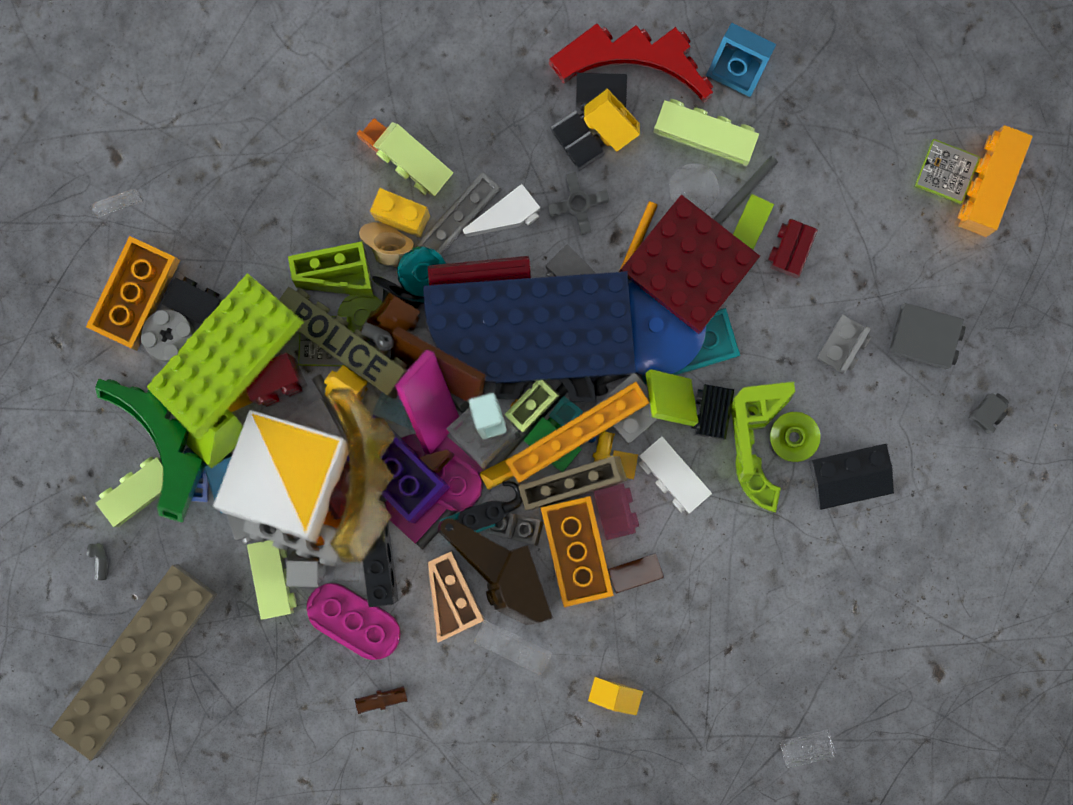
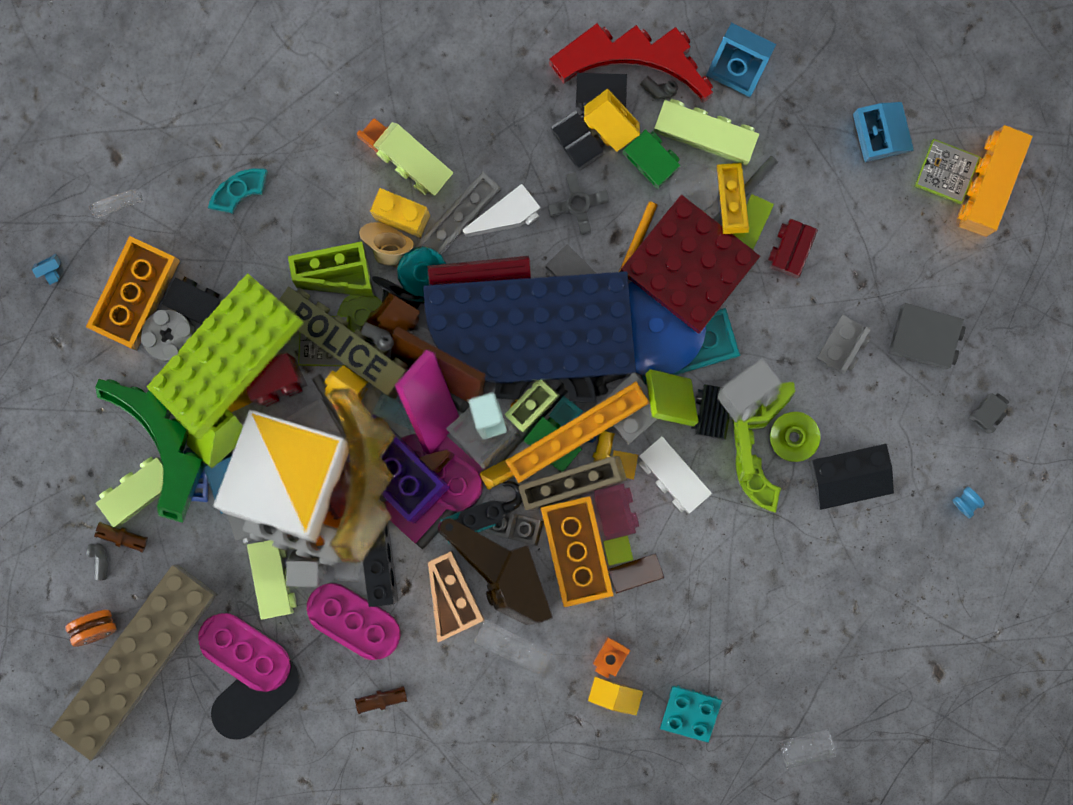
(48, 268): none -> dark azure tile
(91, 628): none -> orange head
(121, 537): none -> reddish brown pin
(236, 188): none -> teal tile
(243, 710): none -> black tile
(244, 652): none -> dark pink tile
(613, 648): none -> orange brick
(618, 550): none -> lime tile
(651, 158): none -> green brick
(659, 91): none -> dark grey arm
(691, 713): none -> teal hinge
(732, 198): none -> yellow tile
(749, 390): none -> light grey brick
(882, 131): none -> dark azure slope
(968, 502): none -> dark azure wheel

